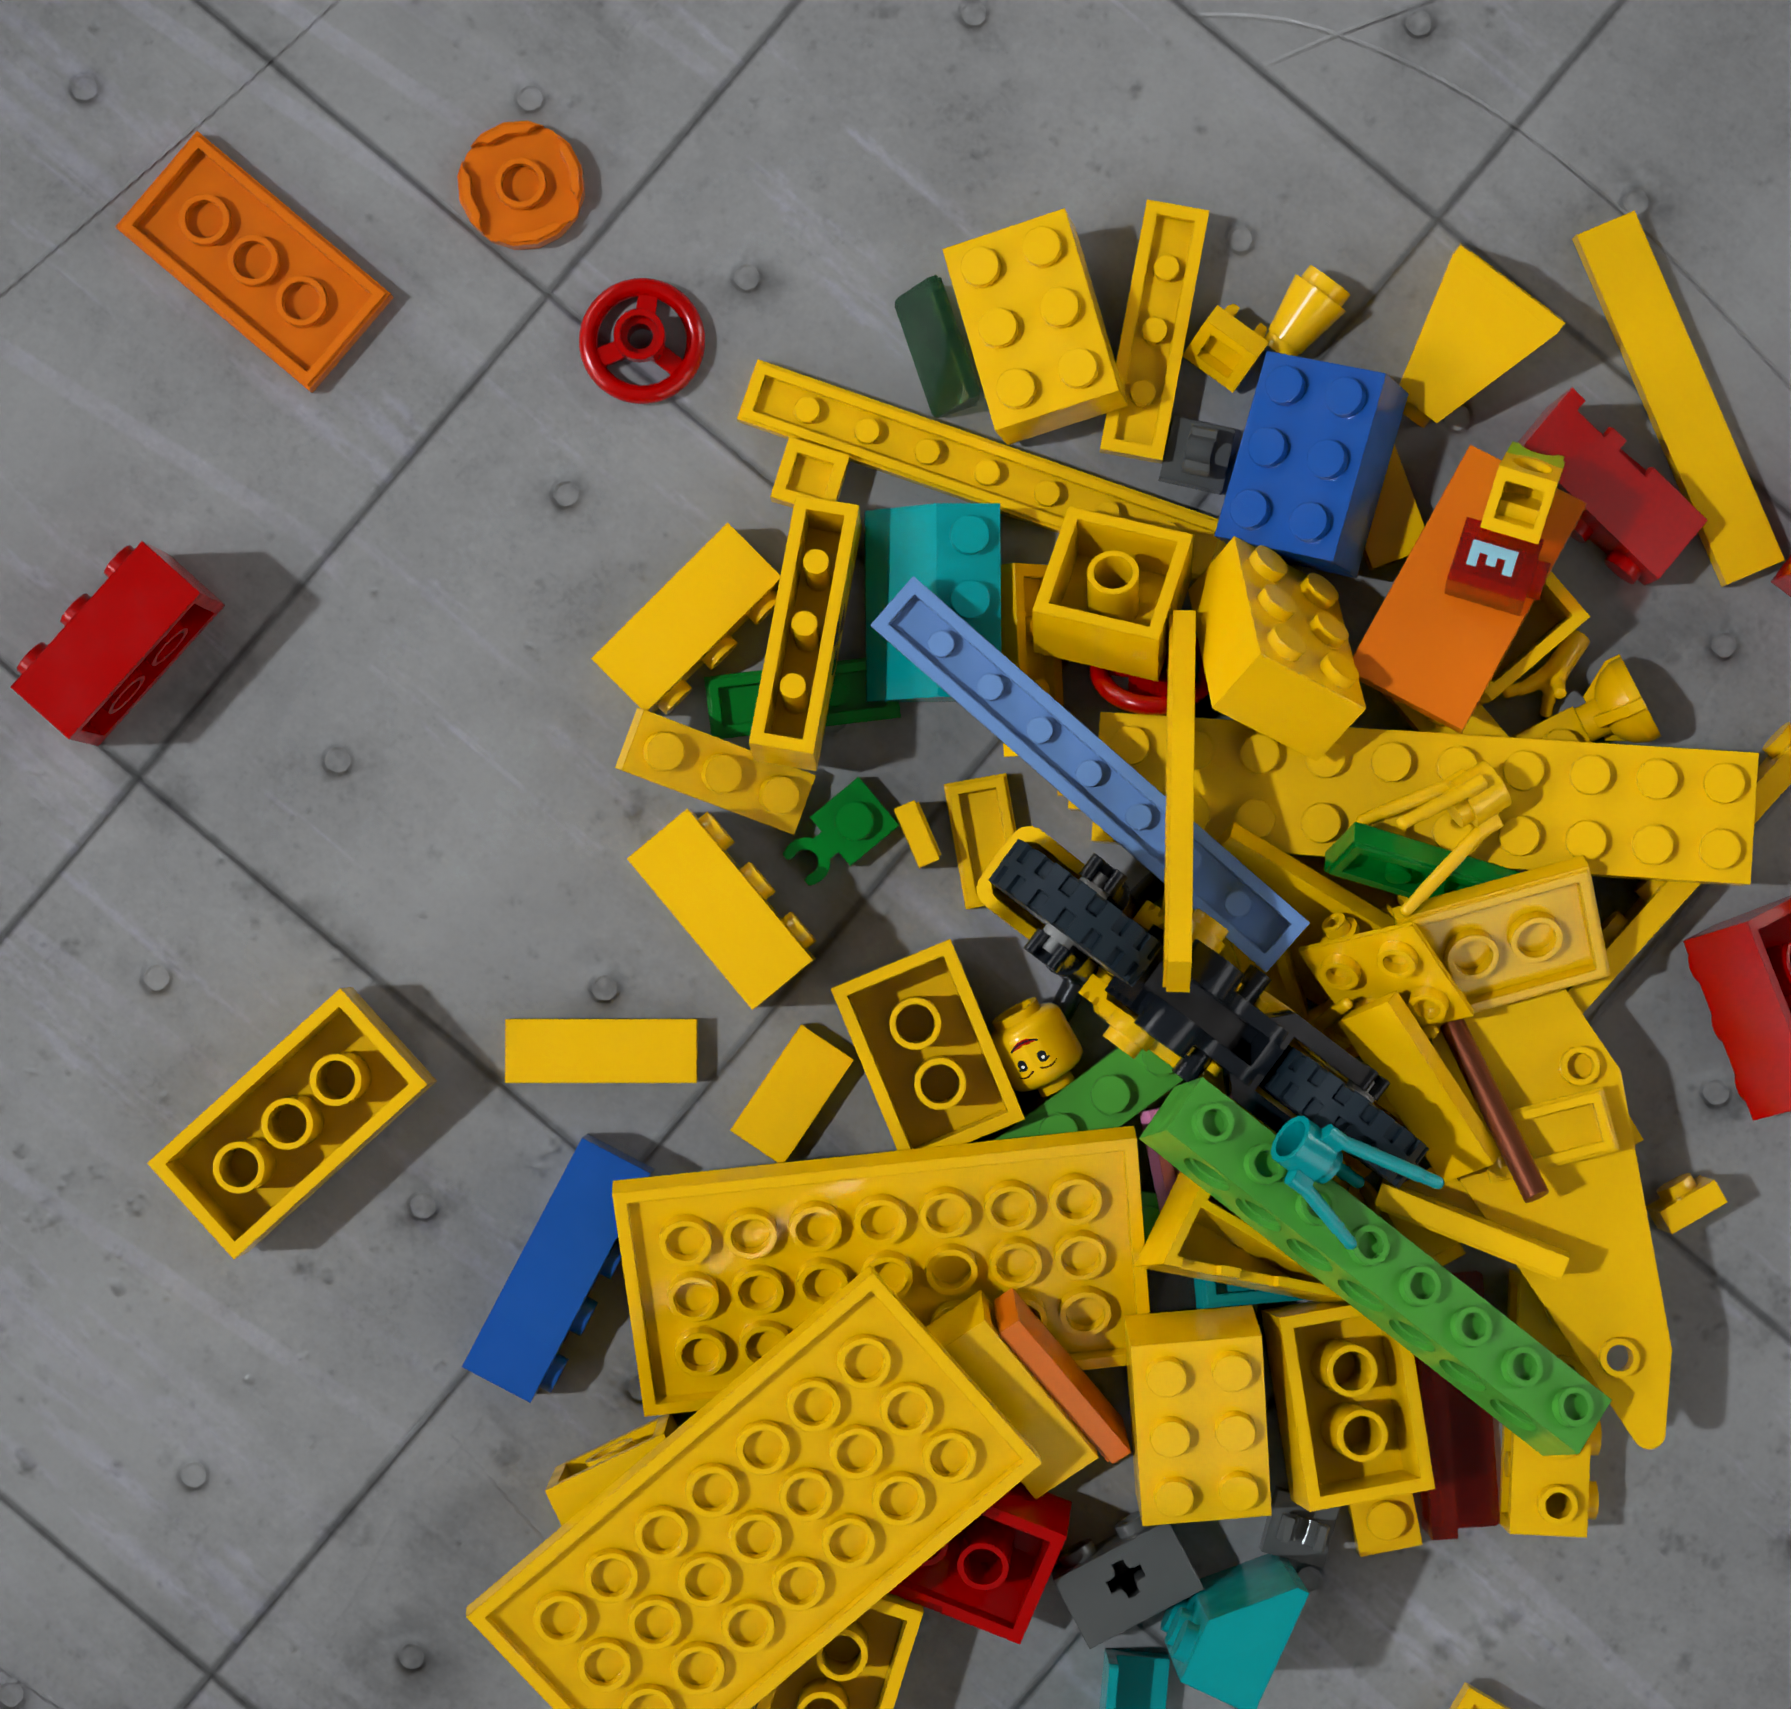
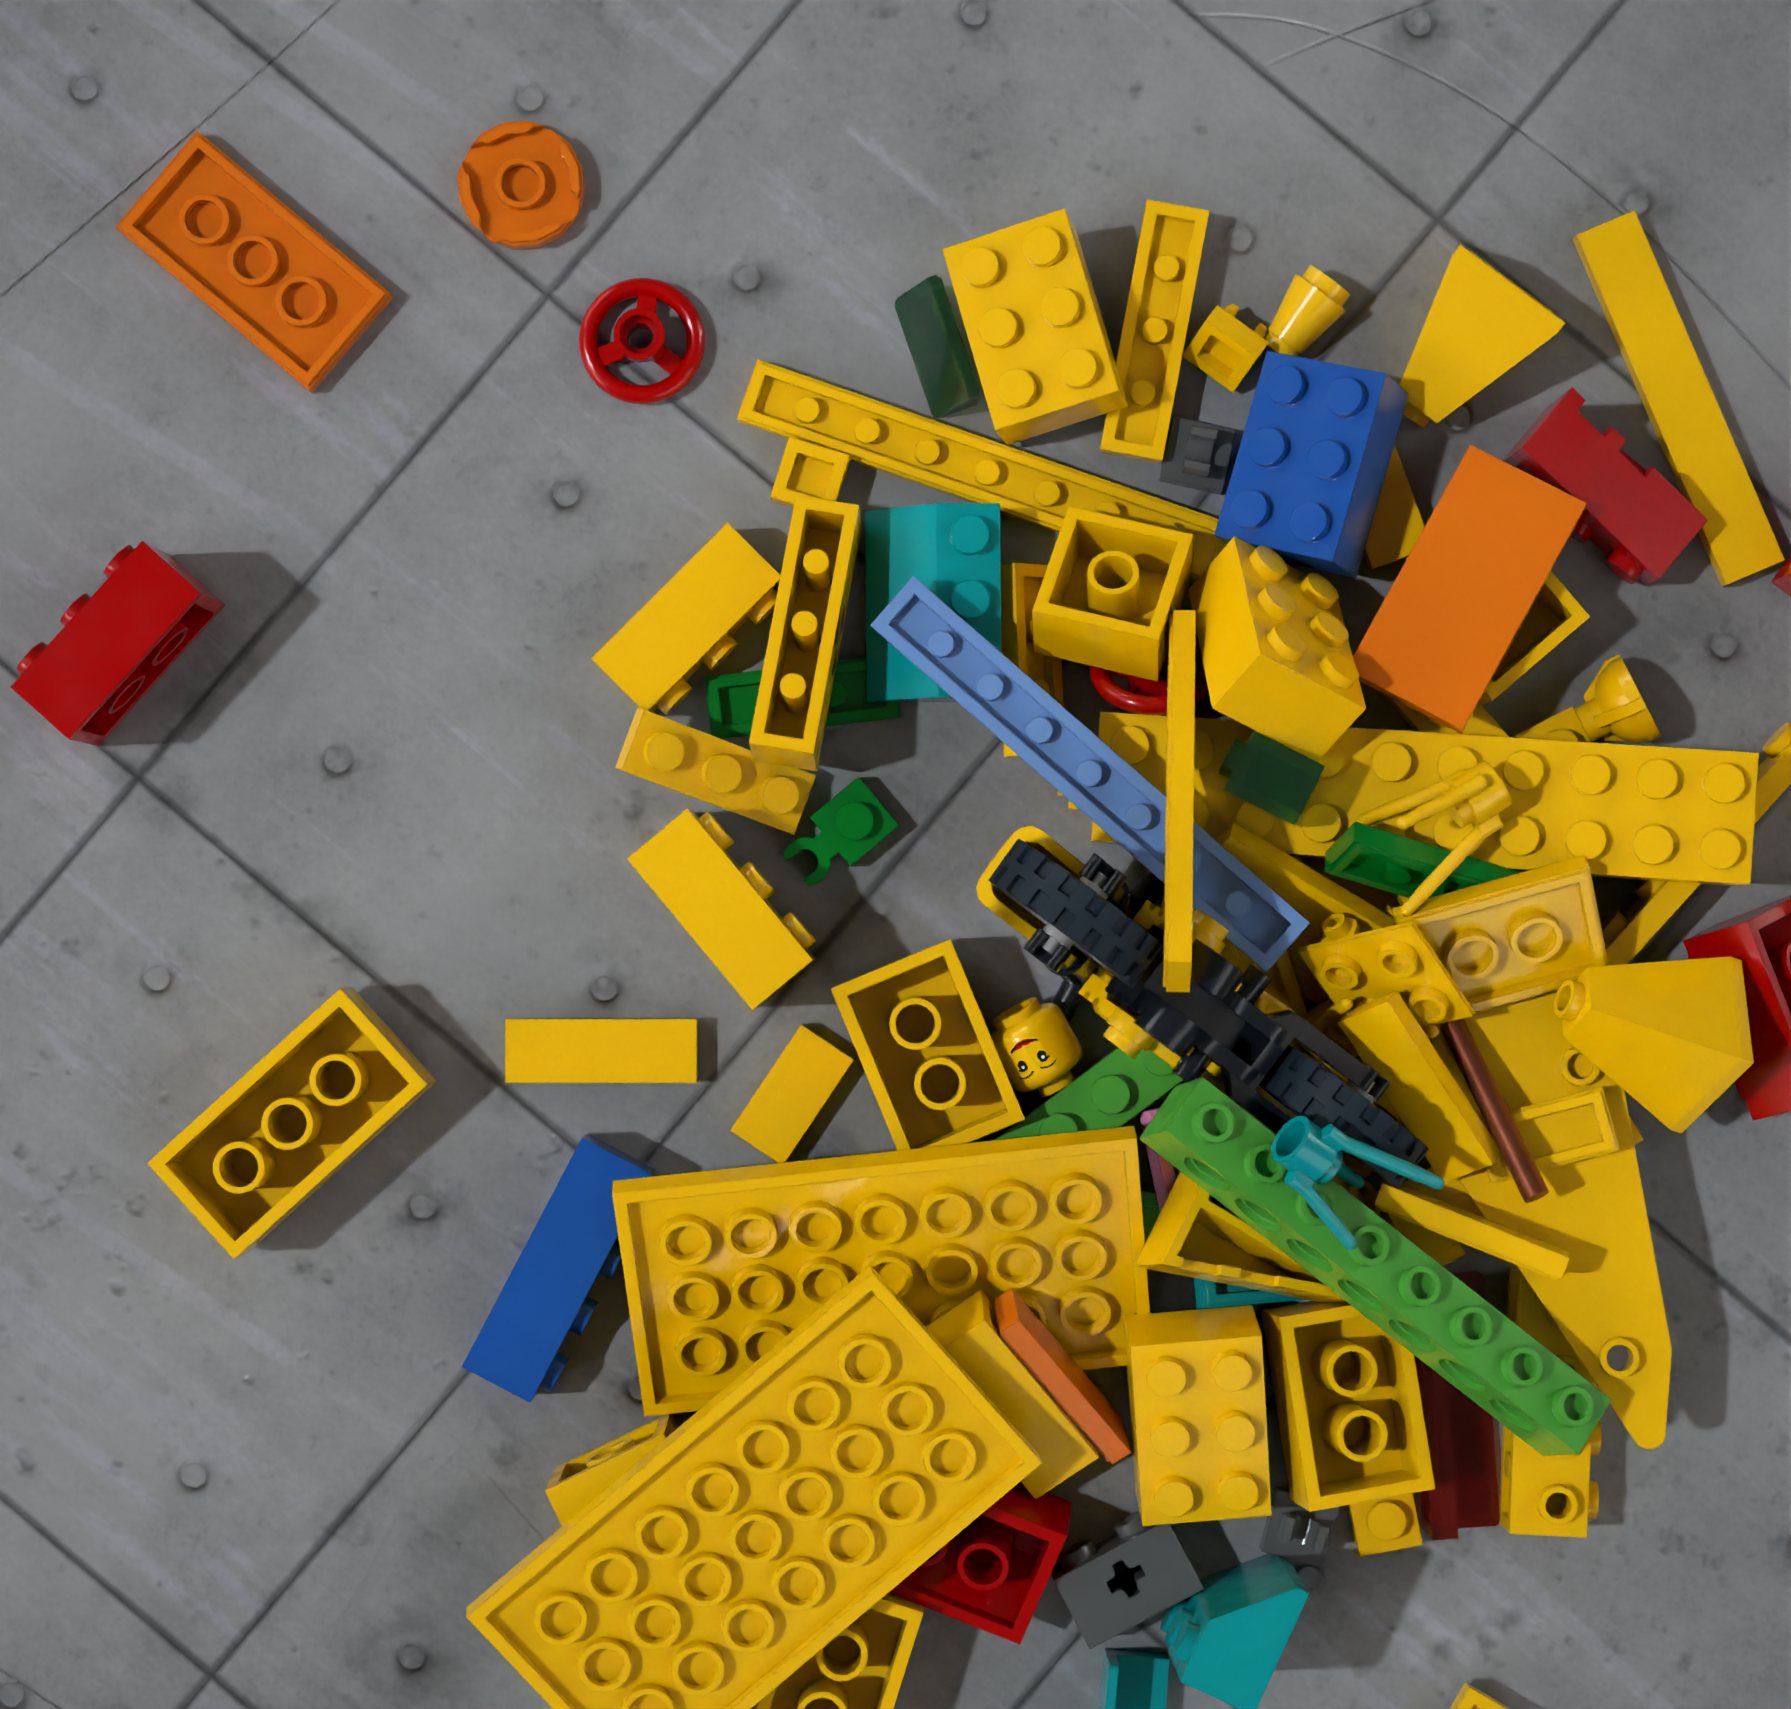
(917, 833): yellow tile -> none
(980, 825): yellow tile -> none
(1270, 777): none -> clear green brick
(1496, 569): clear red brick -> none
(1522, 493): yellow leg -> none
(1553, 674): yellow bar -> none
(1662, 1030): none -> yellow slope
(1684, 1202): yellow plate -> none

